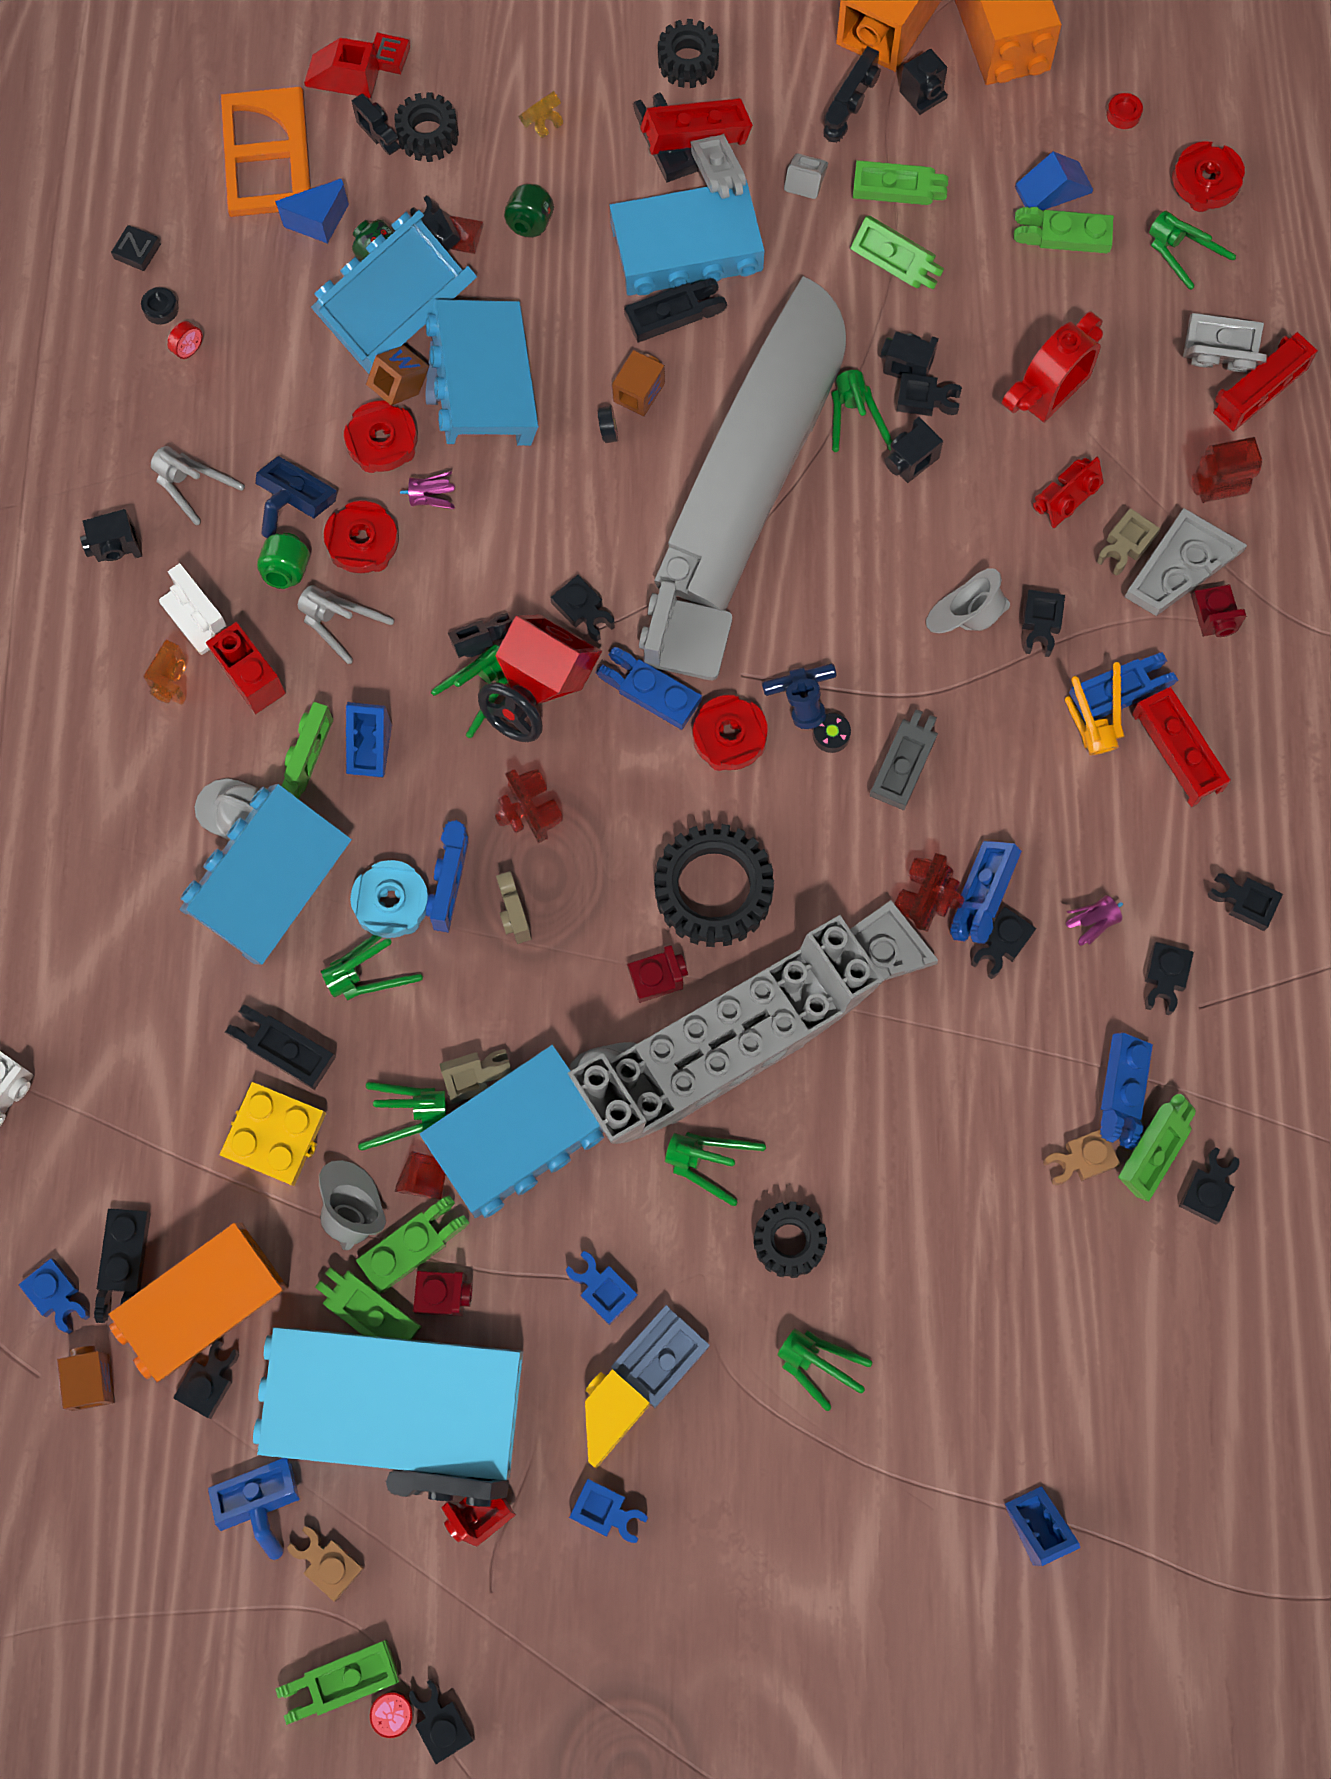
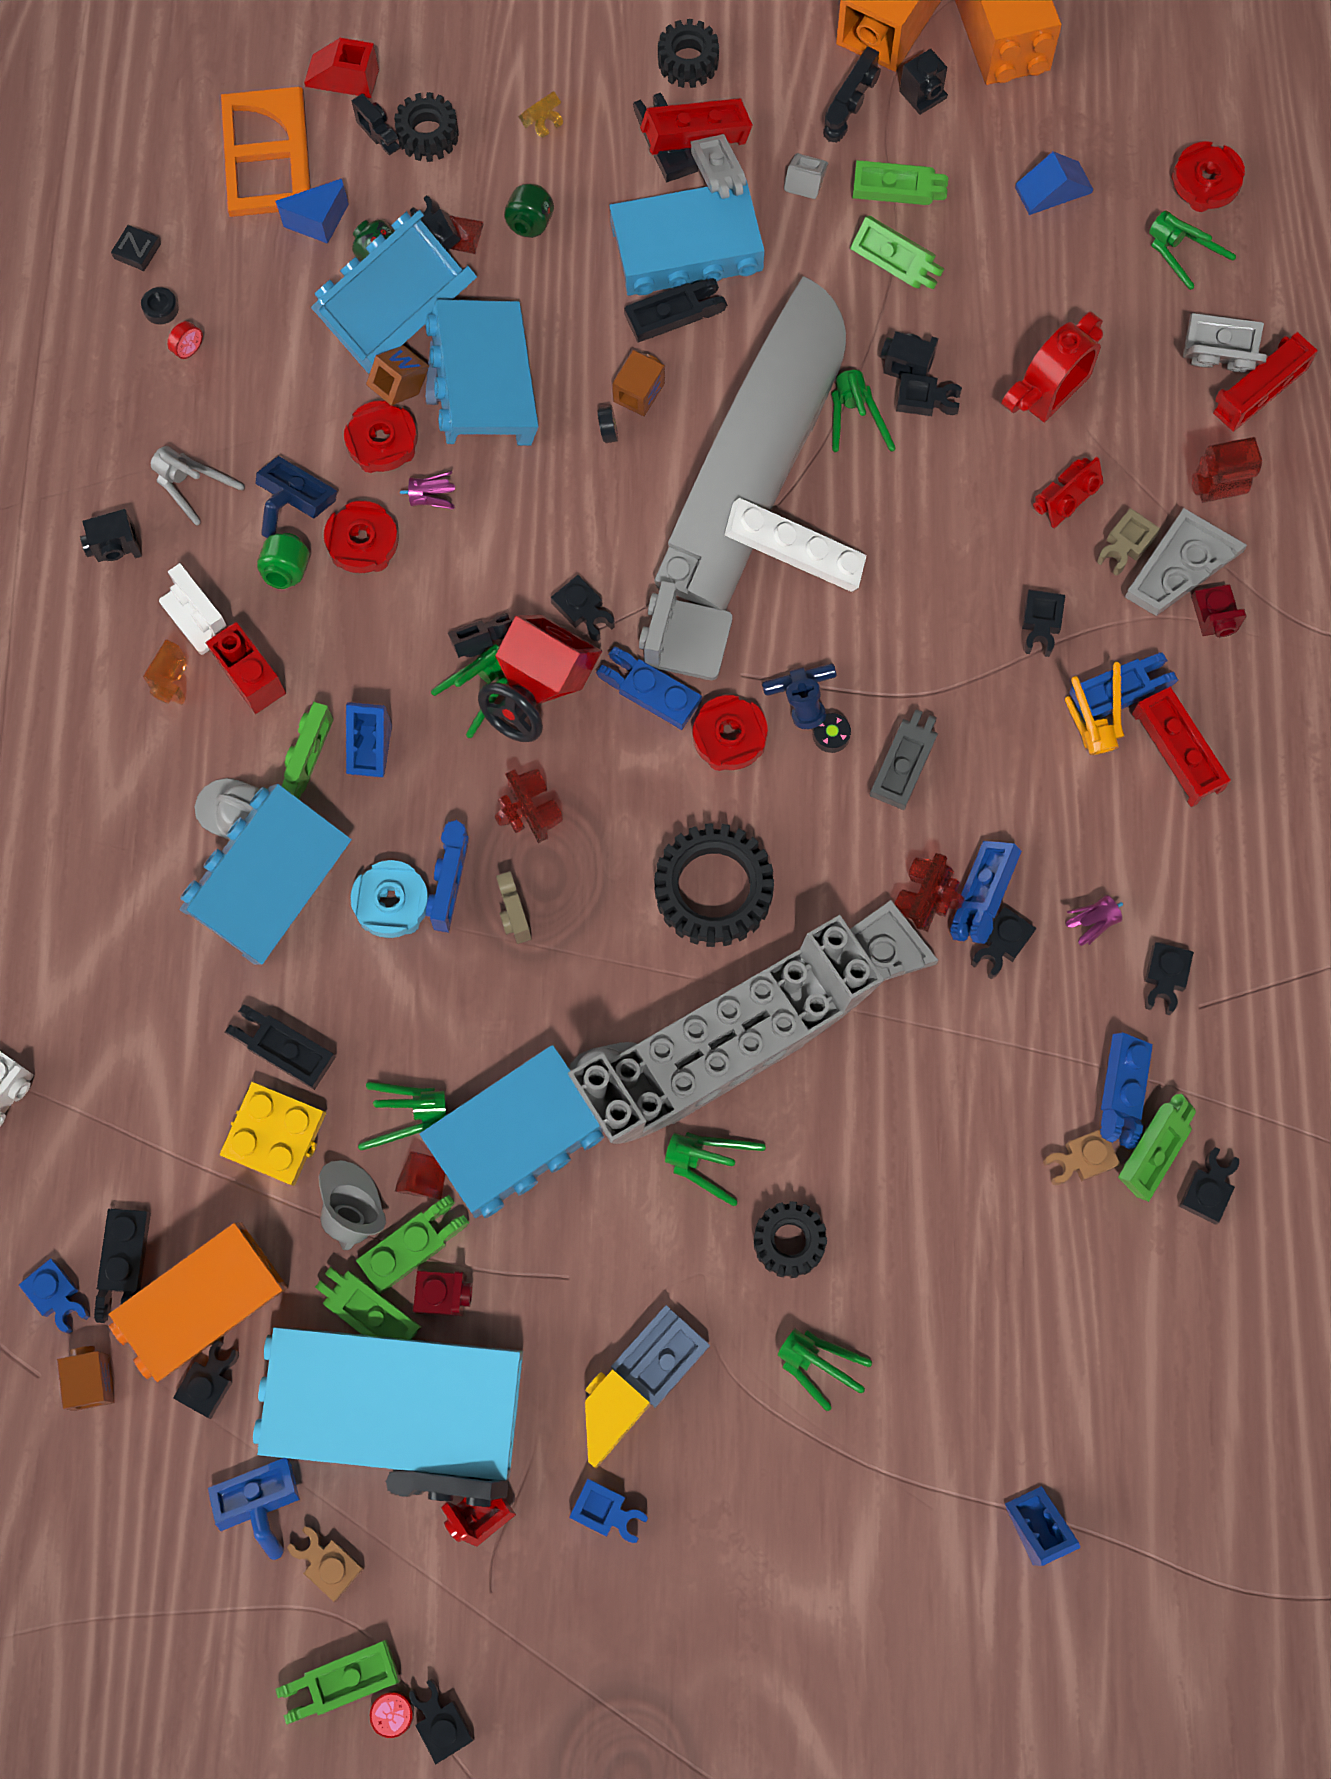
(323, 605): light grey plant -> none
(343, 975): green plant -> none
(391, 52): red tile -> none
(468, 1076): dark tan plate -> none
(605, 1292): blue plate -> none
(658, 974): dark red bracket -> none
(795, 544): none -> white plate
(914, 451): black brick -> none
(971, 606): light grey piece -> none
(1064, 230): bright green hinge -> none
(1124, 111): red tile -> none
(1251, 901): black plate -> none

